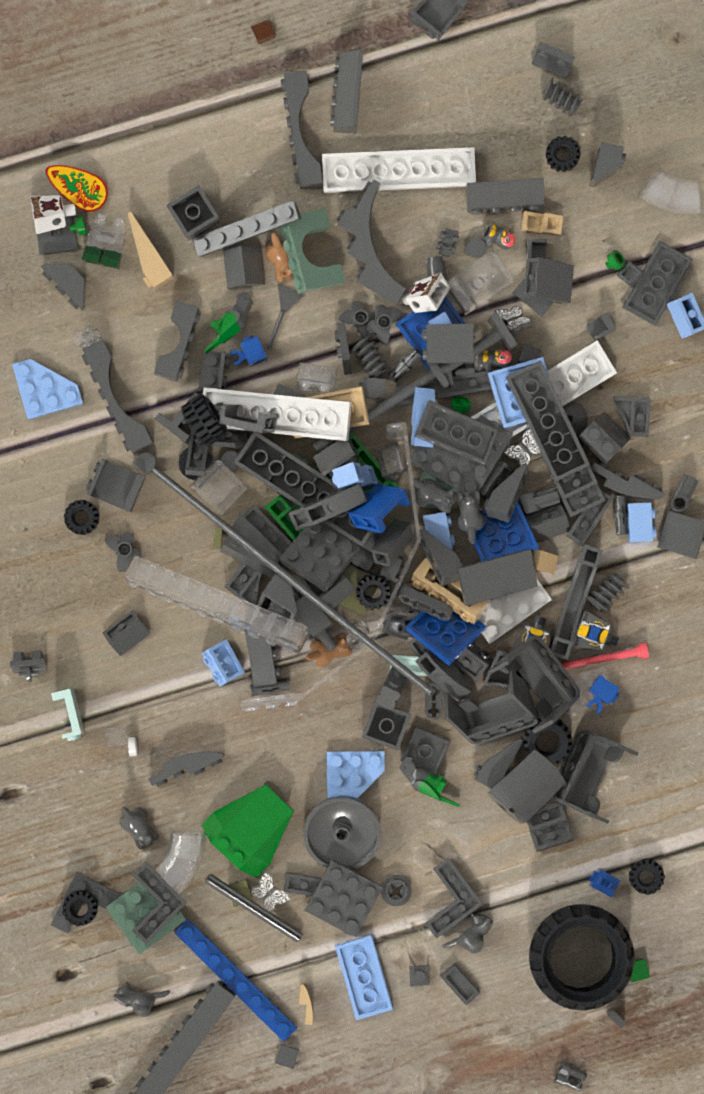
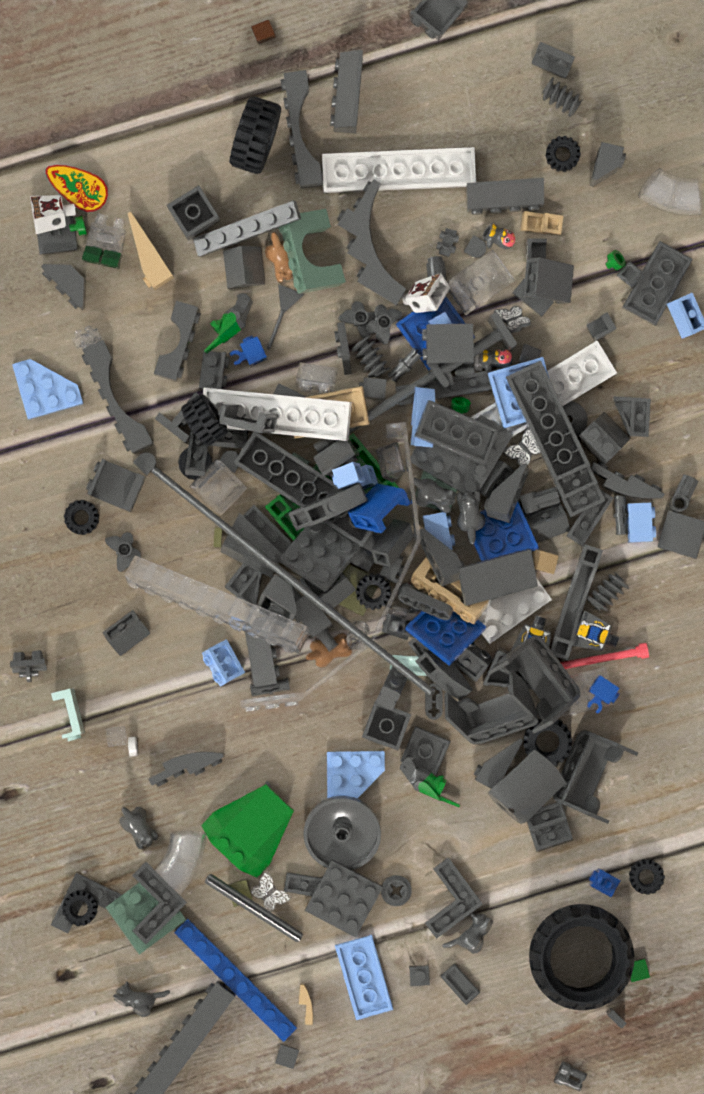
(255, 135): none -> black tyre

